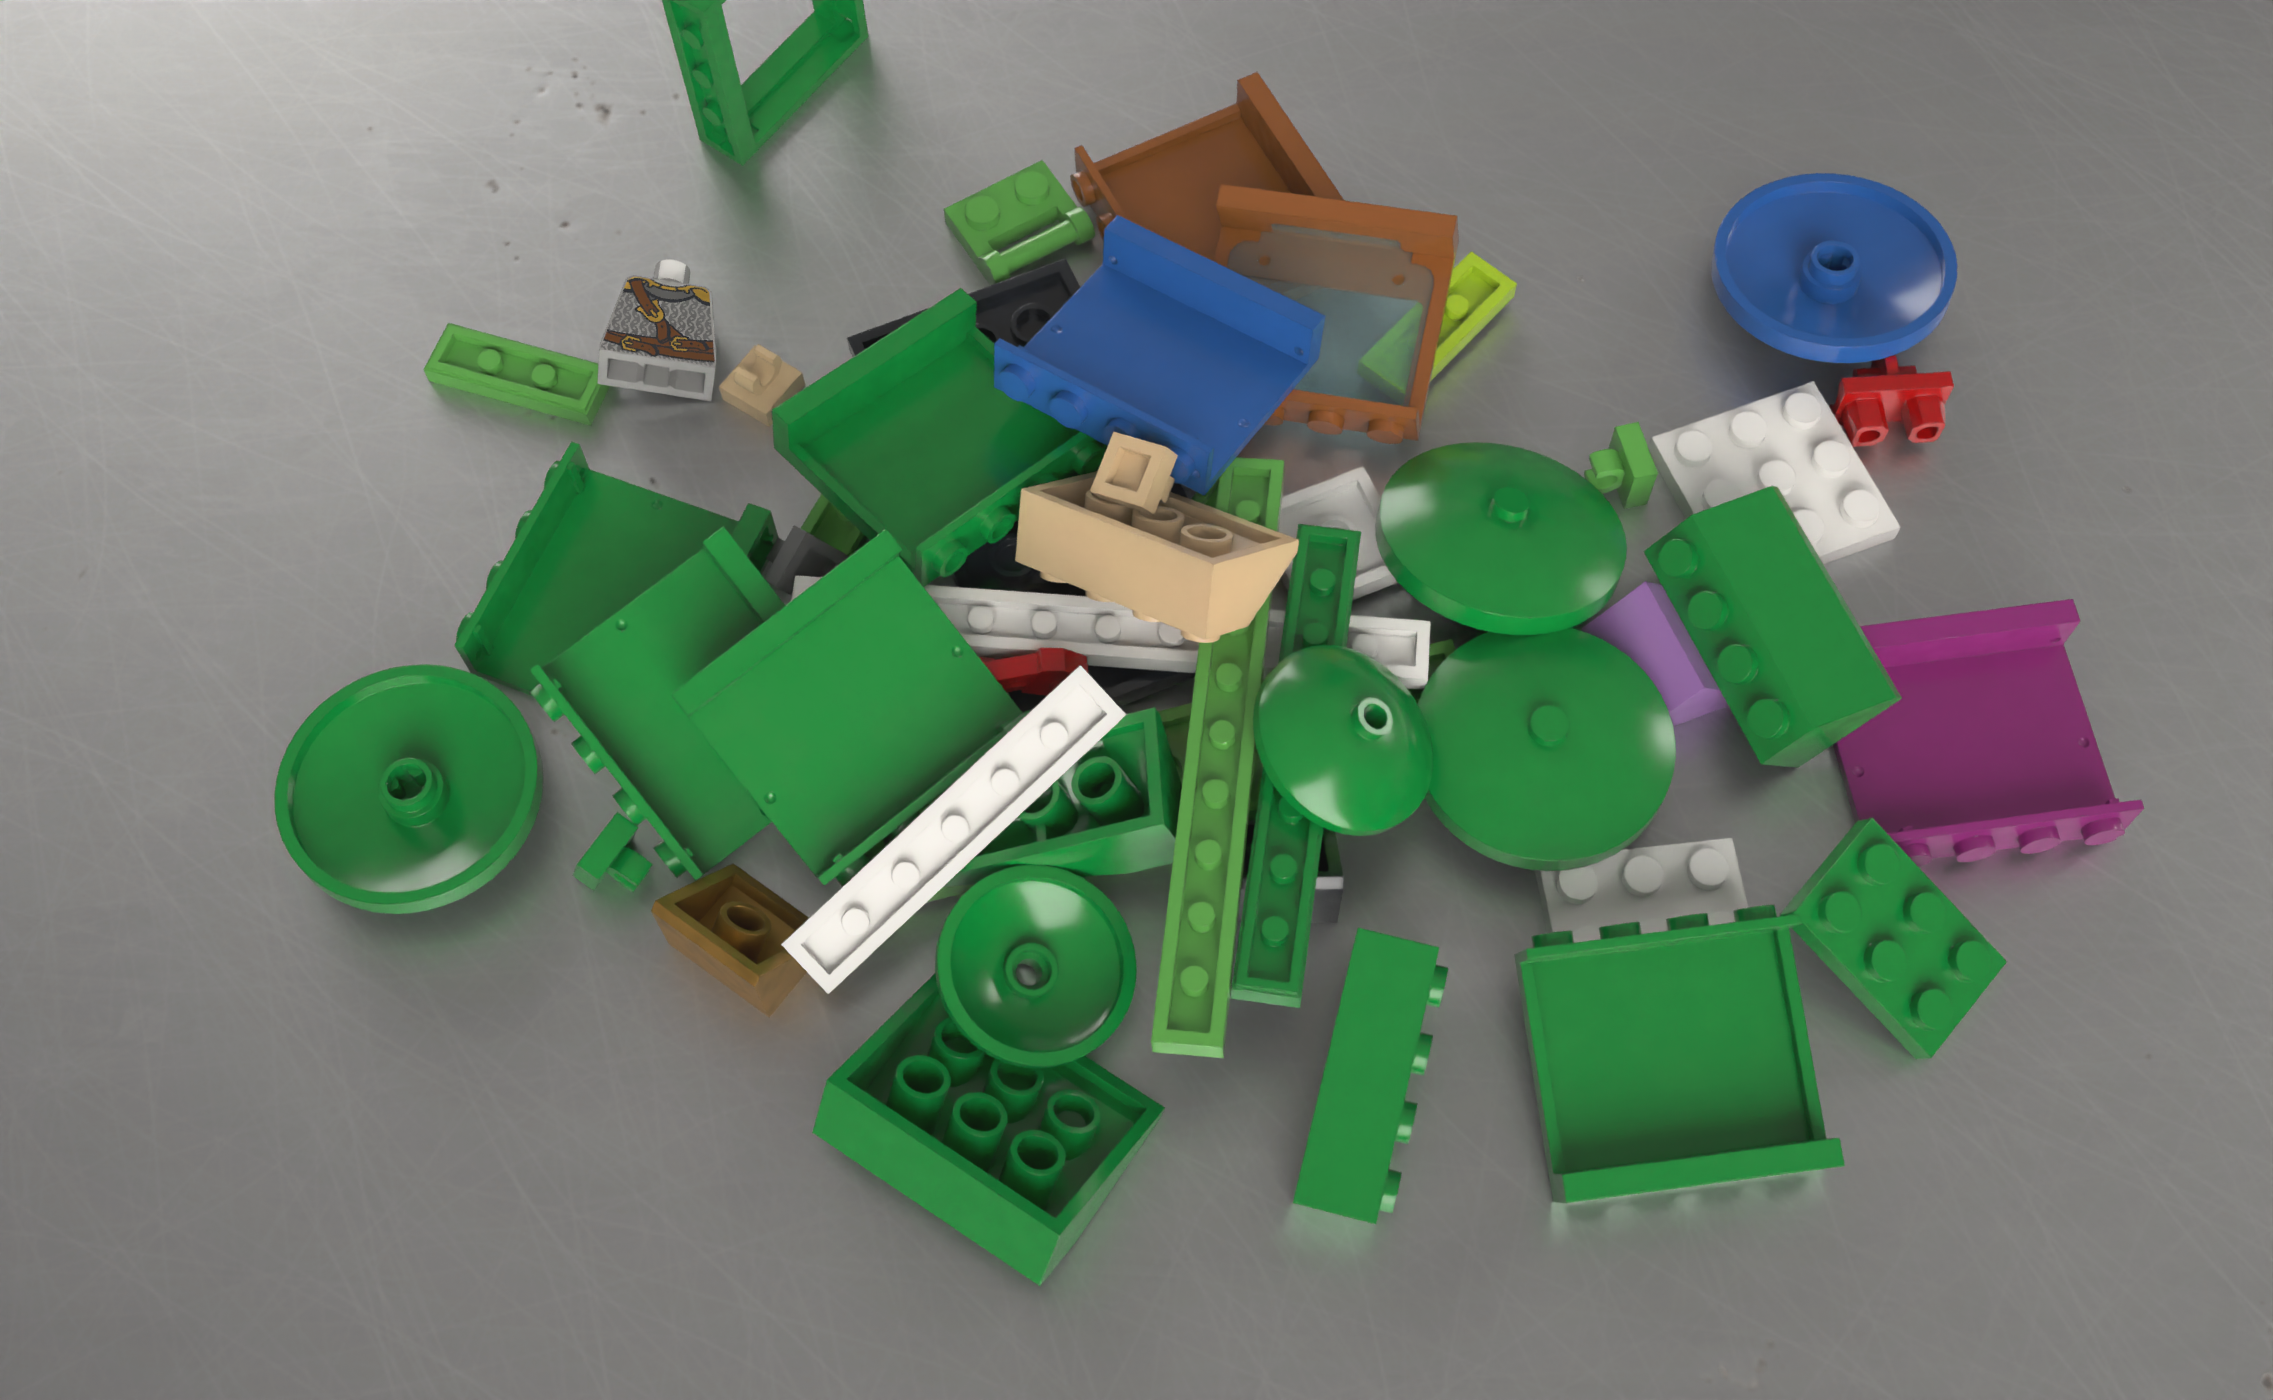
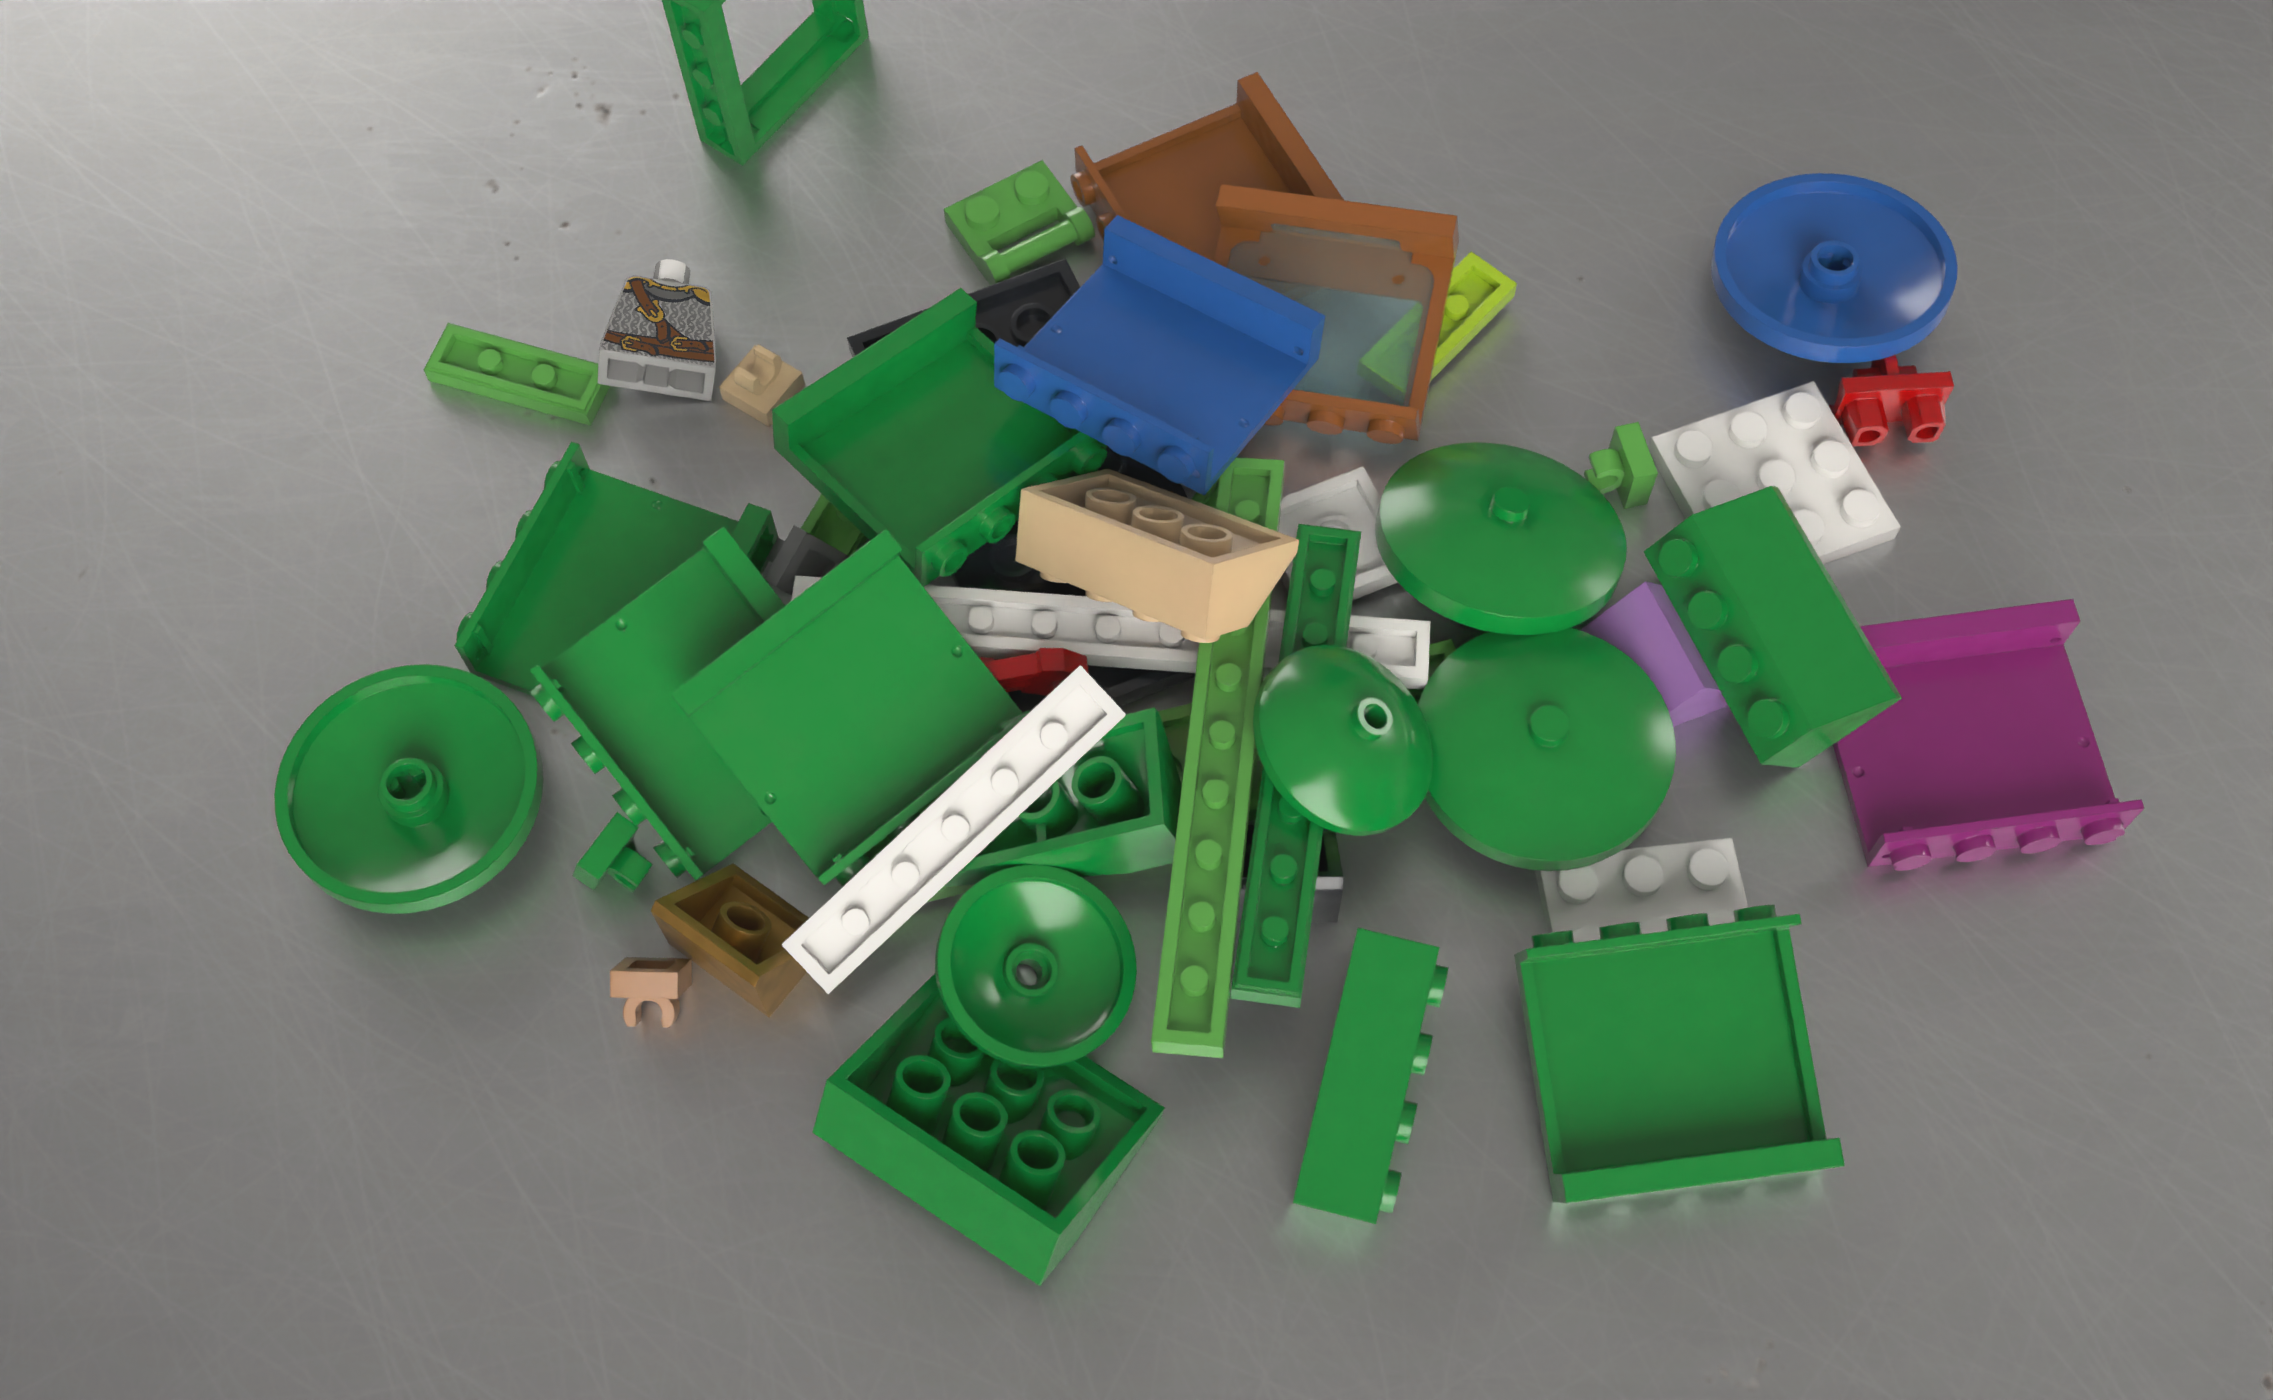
(651, 980): none -> medium nougat tile
(1135, 473): tan tile -> none
(1894, 938): green plate -> none

